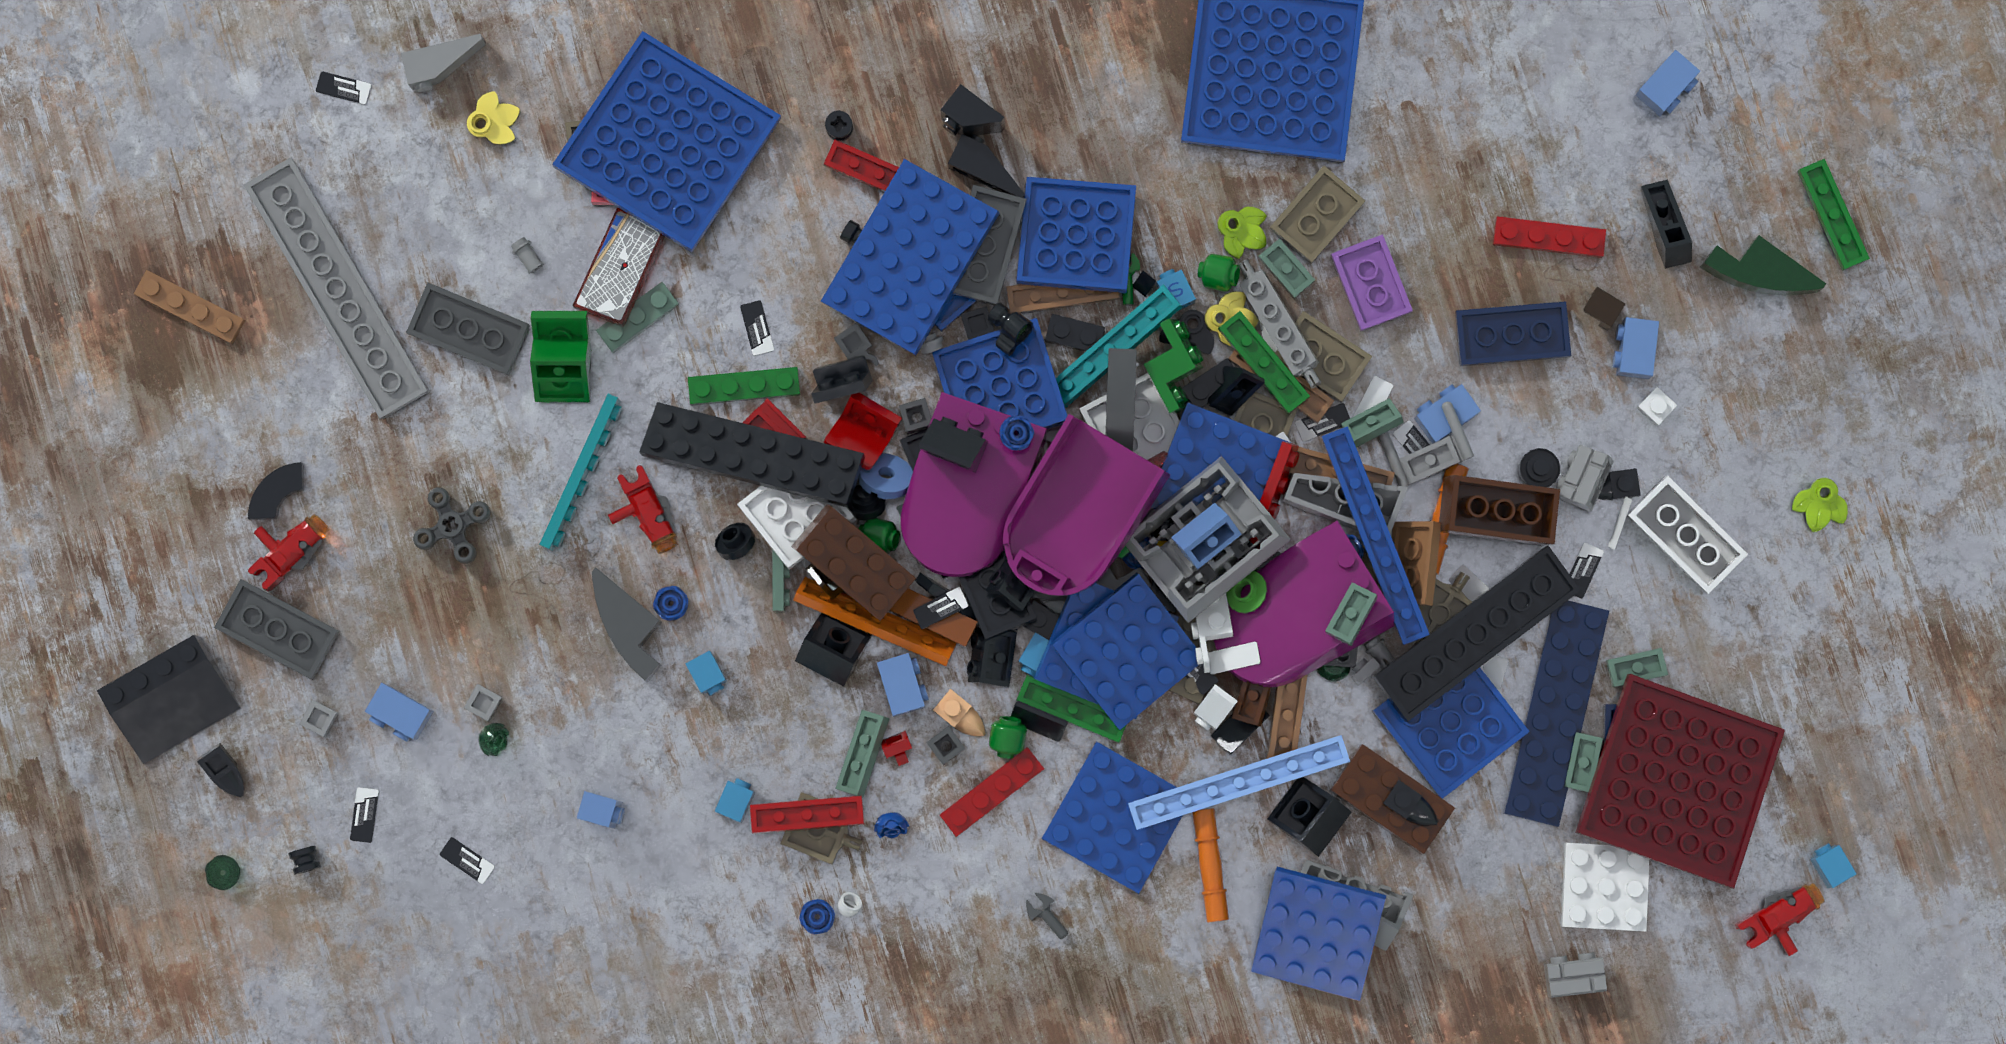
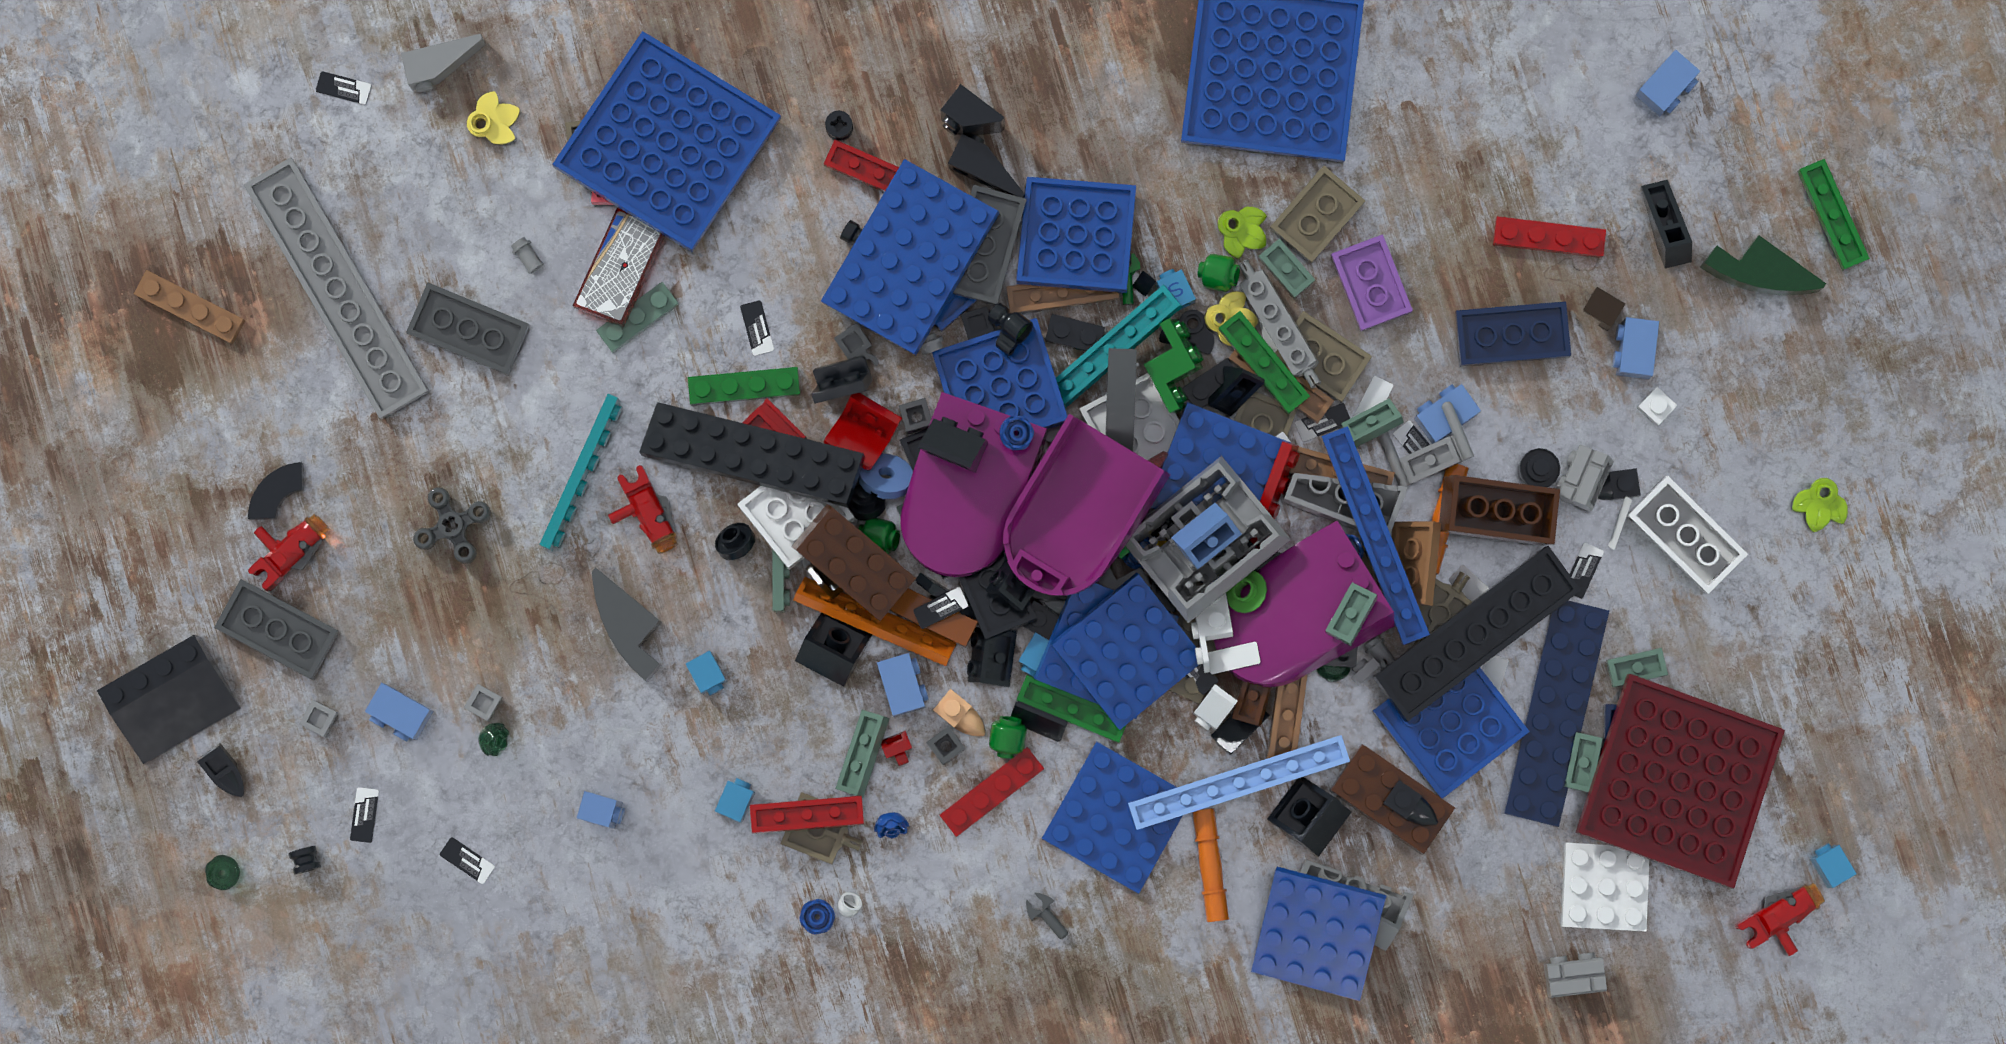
(560, 356): green bracket -> none
(662, 599): blue plate -> none

